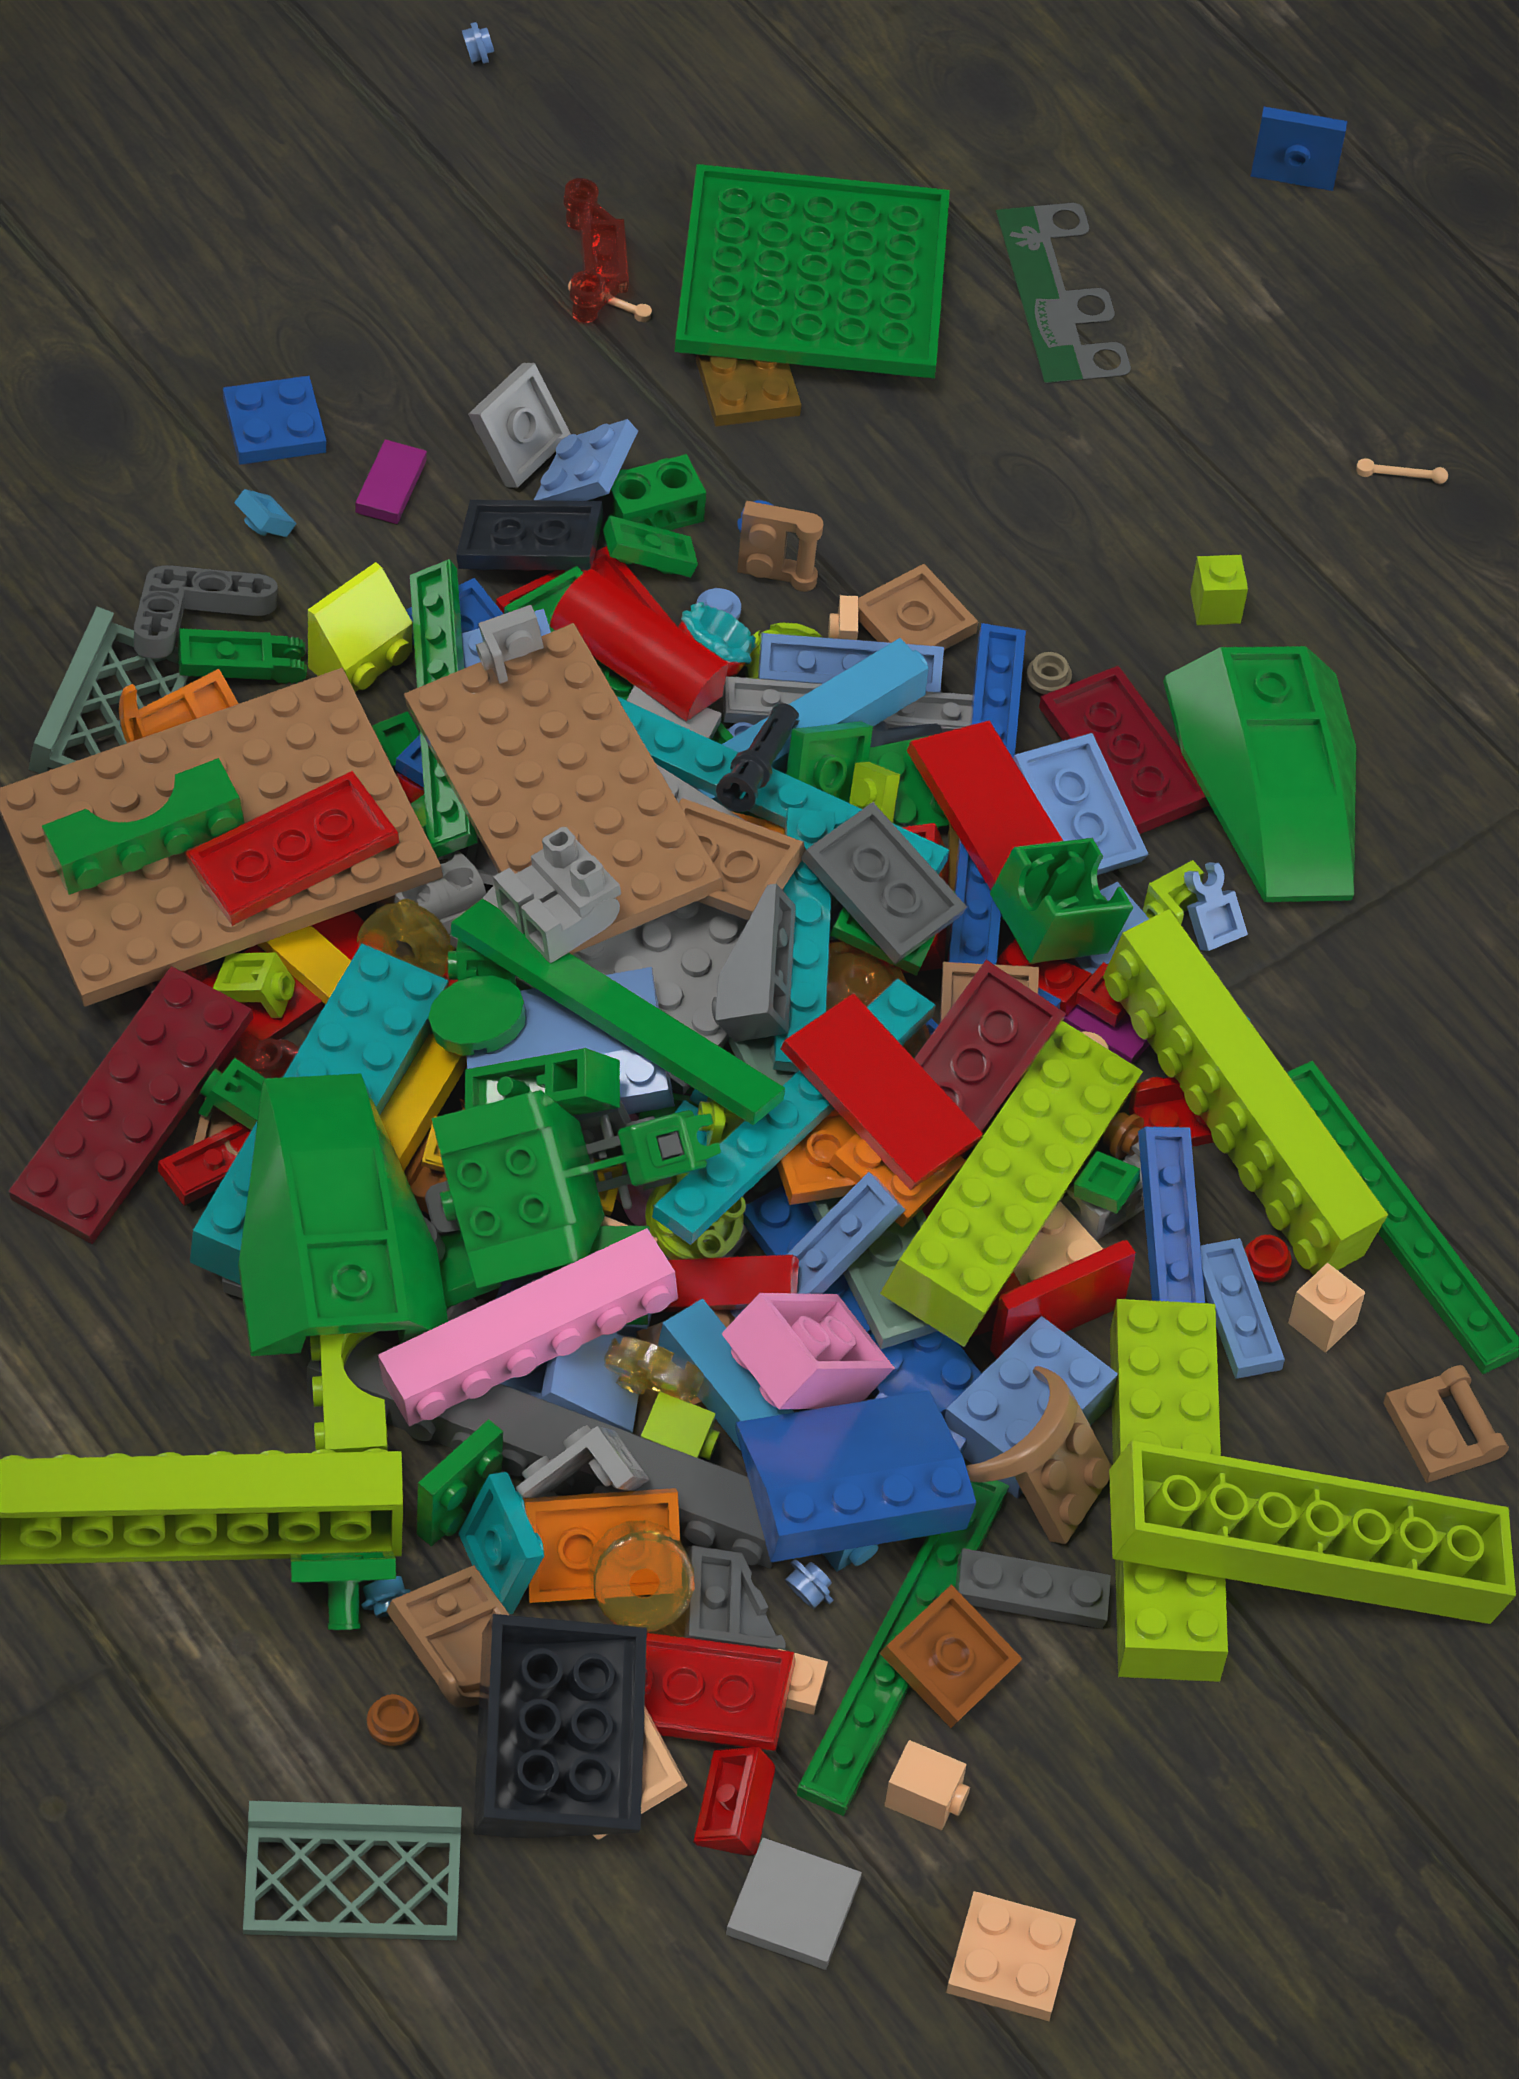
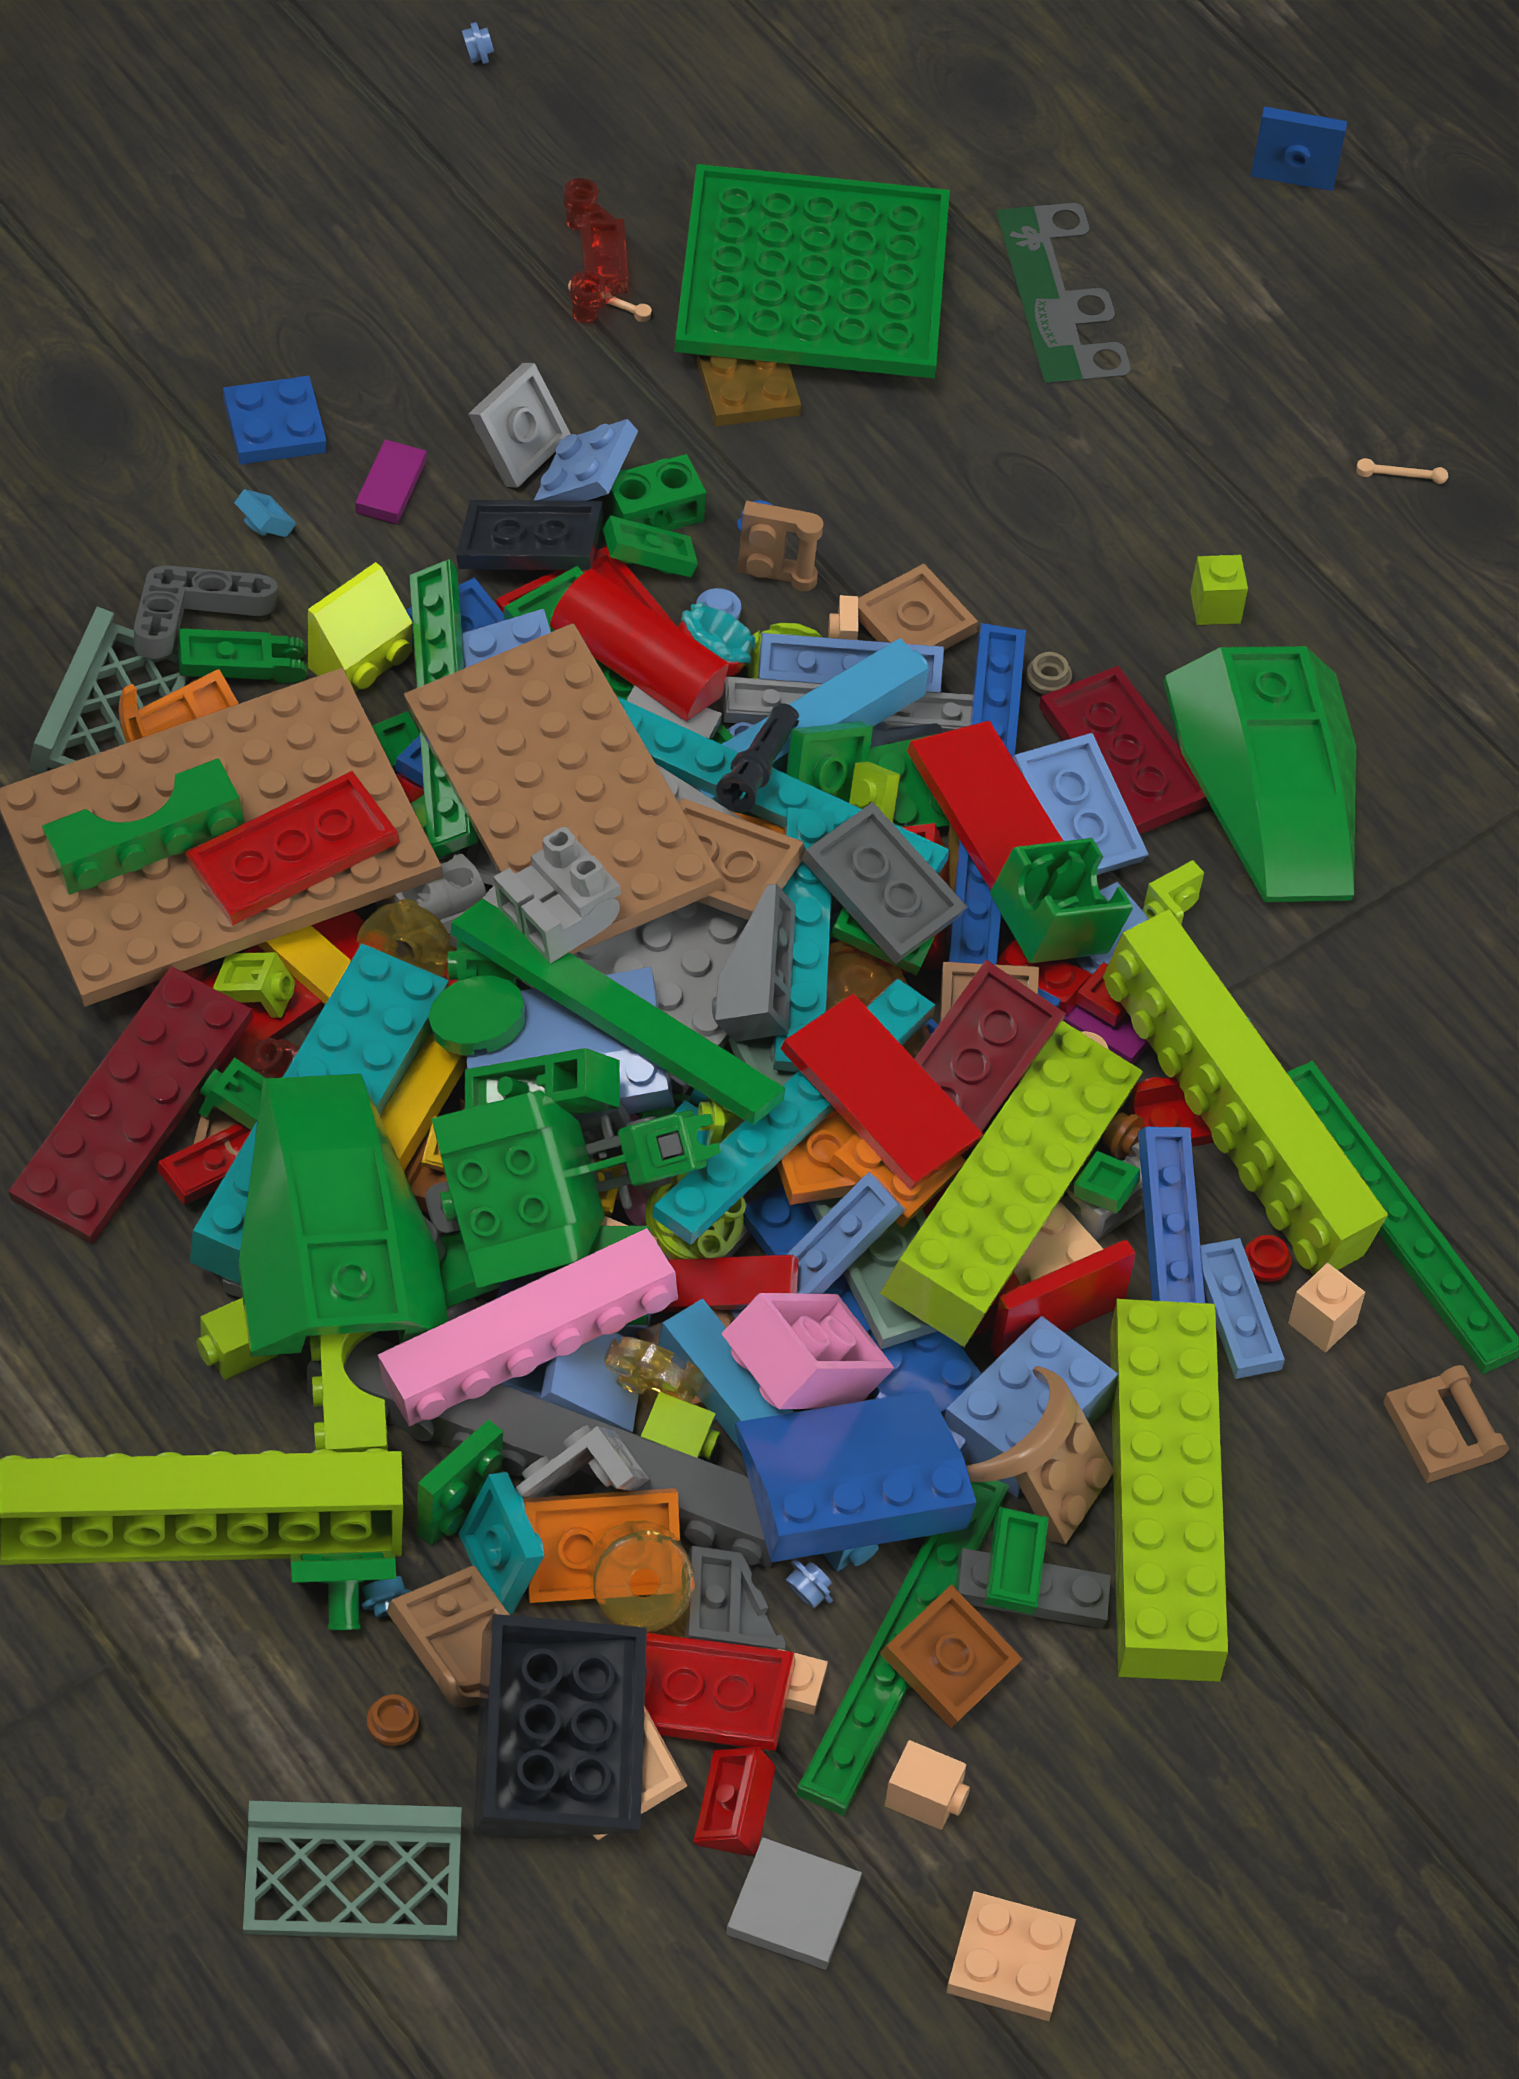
(226, 1340): none -> lime brick
(508, 638): light grey bracket -> none
(1016, 1560): none -> green tile
(1217, 912): medium blue plate -> none
(1311, 1532): lime brick -> none

